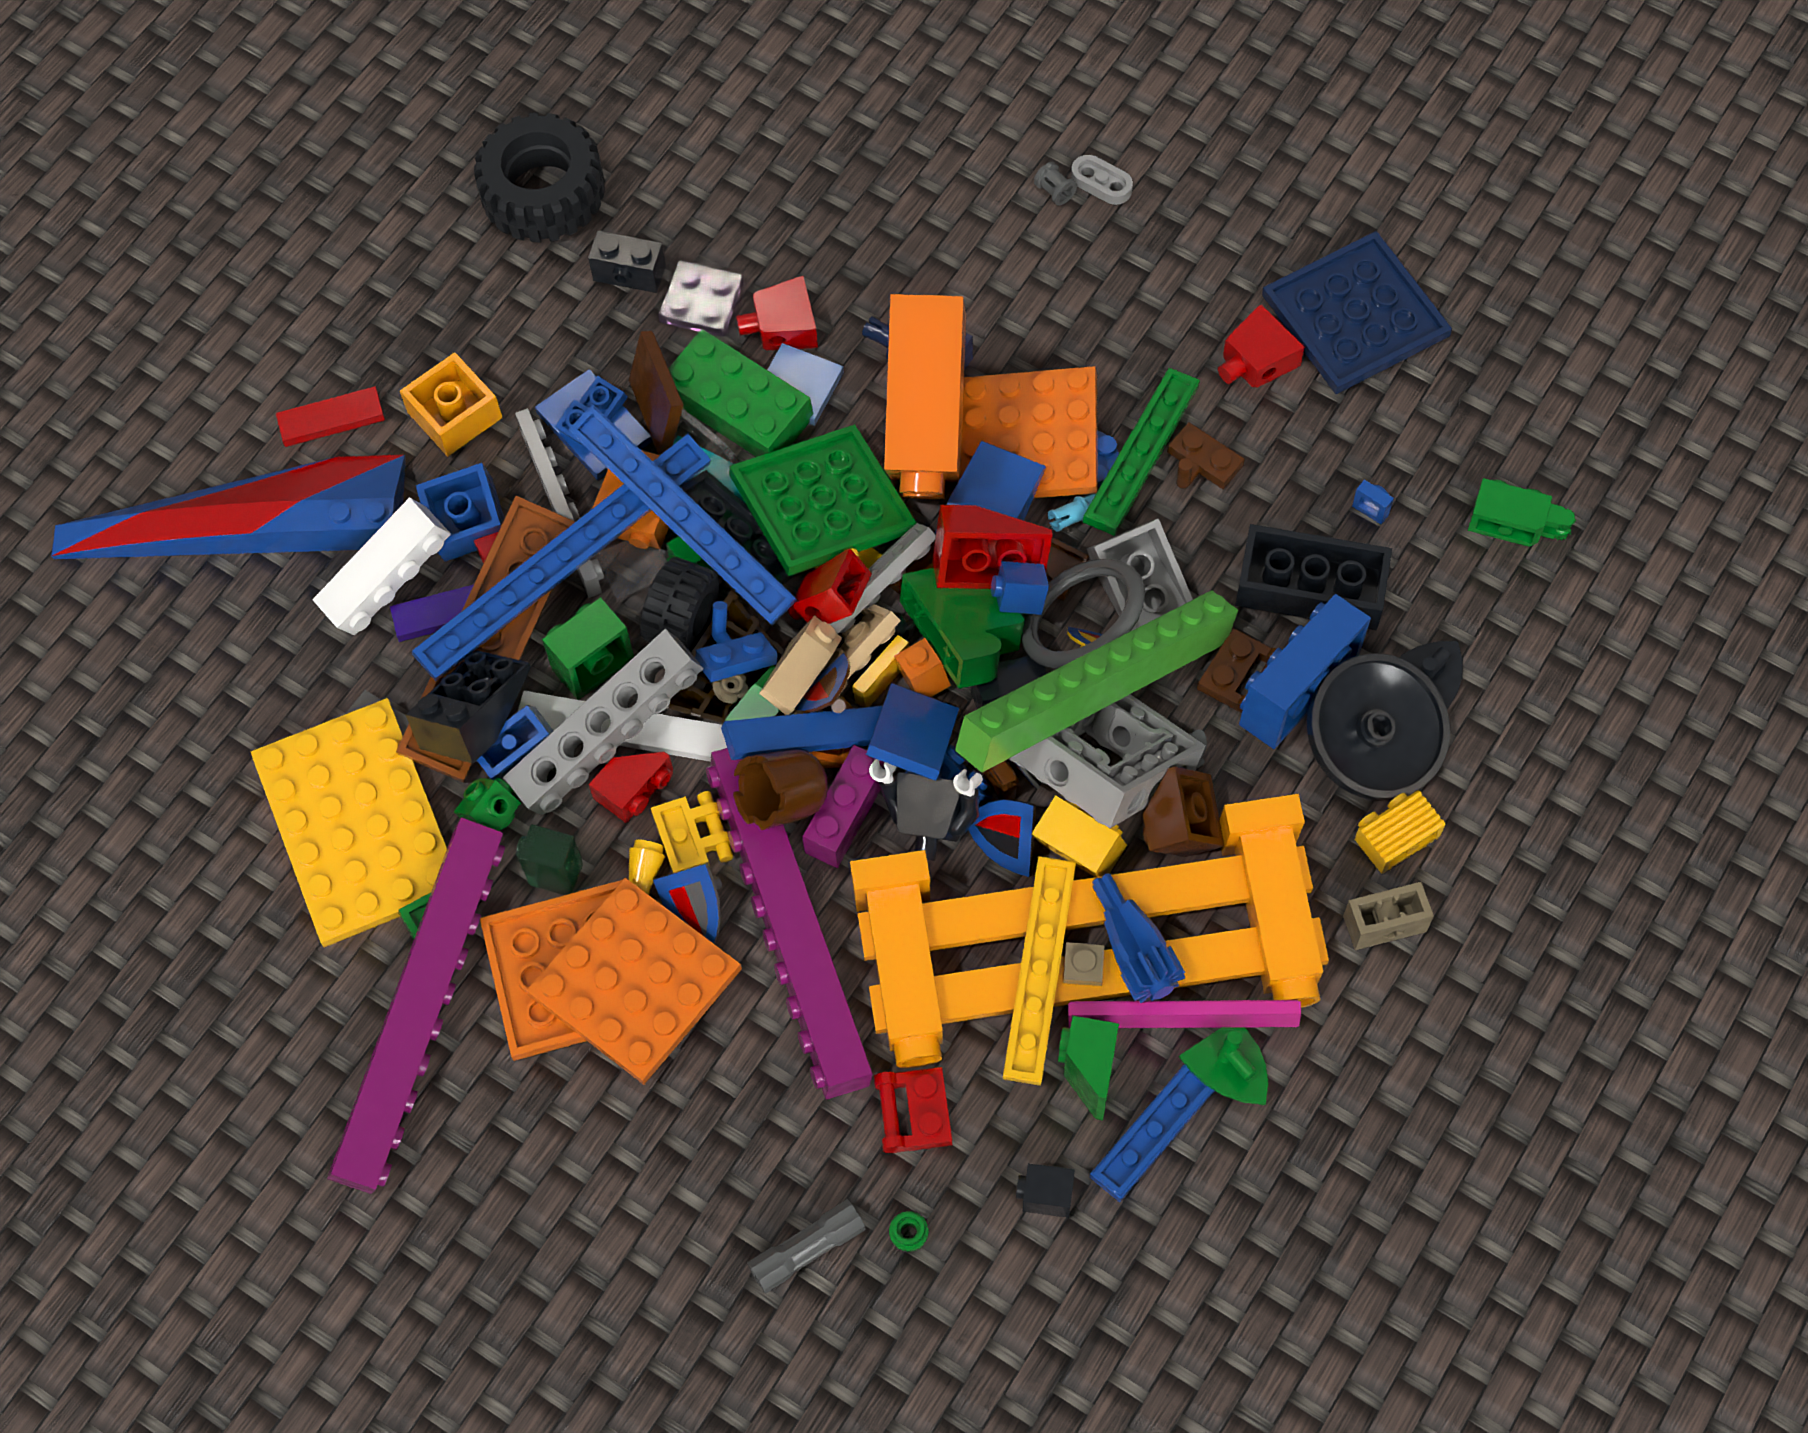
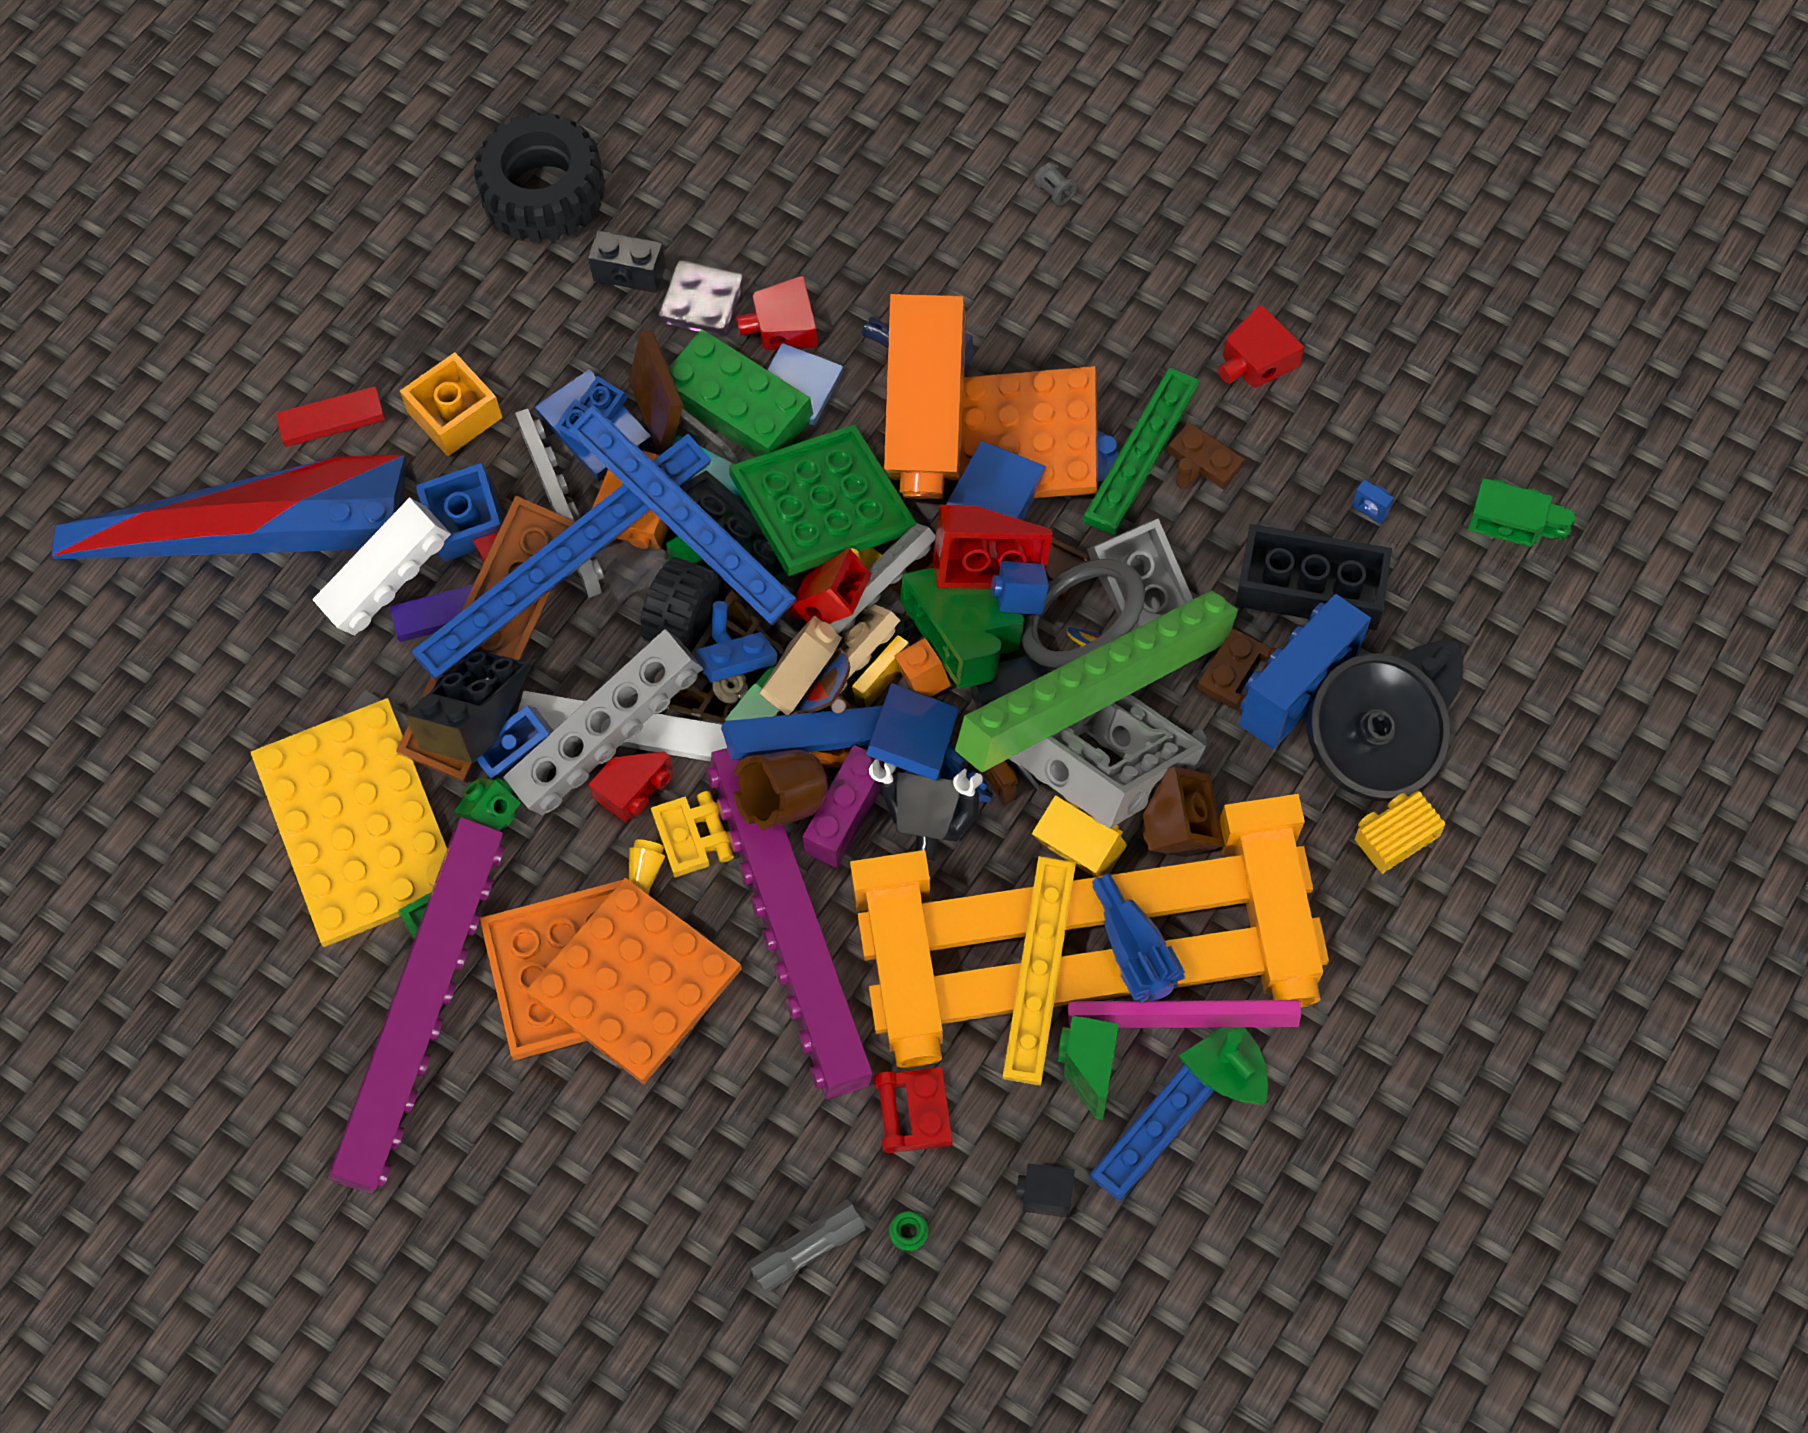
(549, 859): clear green brick -> none
(588, 648): green brick -> none
(693, 898): shield -> none
(1006, 834): shield -> none
(1070, 513): medium azure axle -> none
(1083, 964): dark tan plate -> none
(1103, 180): light grey plate -> none
(1356, 312): dark blue plate -> none
(1388, 916): dark tan brick -> none

